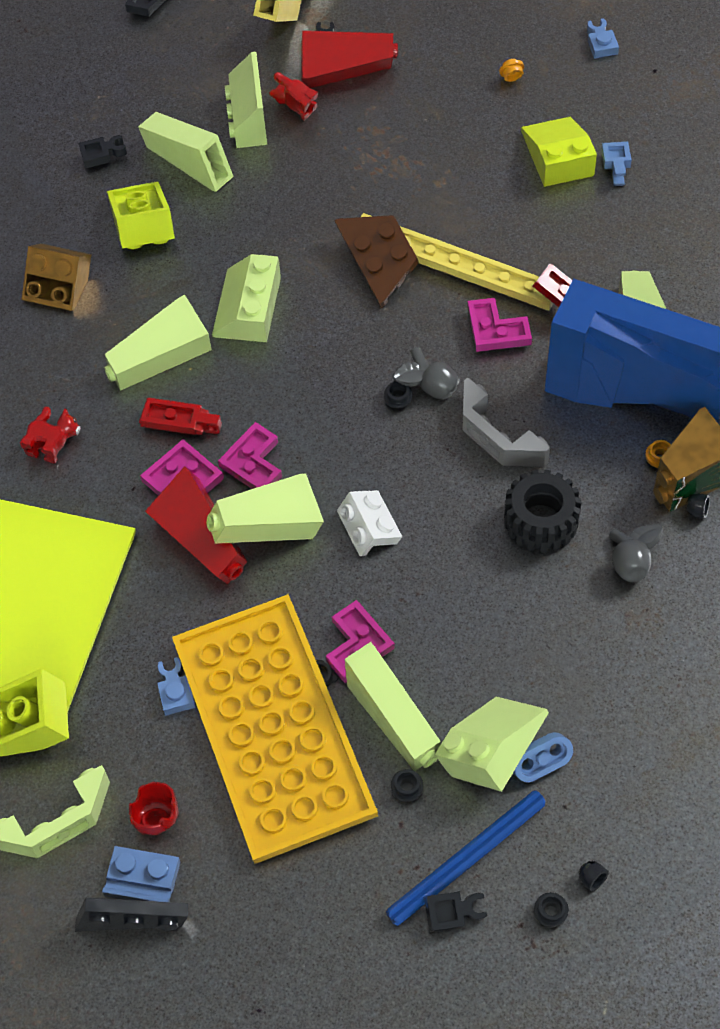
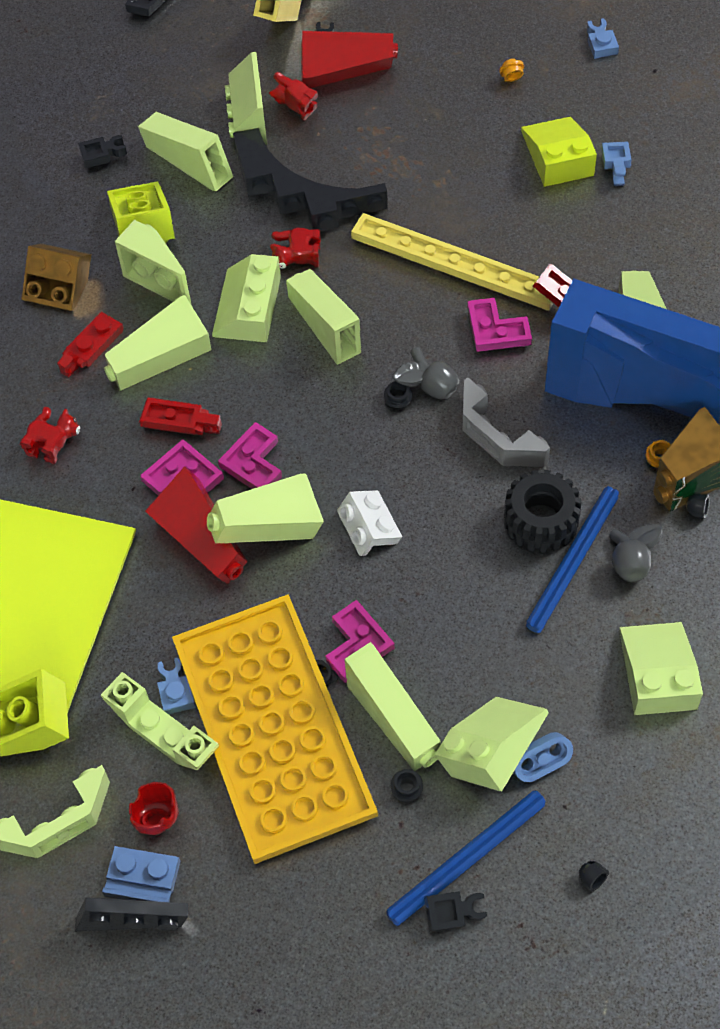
(90, 344): none -> red hinge
(150, 262): none -> yellowish green slope
(181, 745): none -> yellowish green slope
(294, 193): none -> black arch
(302, 248): none -> red animal
(326, 315): none -> yellowish green slope
(379, 252): reddish brown wing -> none
(556, 901): black plate -> none
(572, 560): none -> blue axle
(660, 668): none -> yellowish green slope

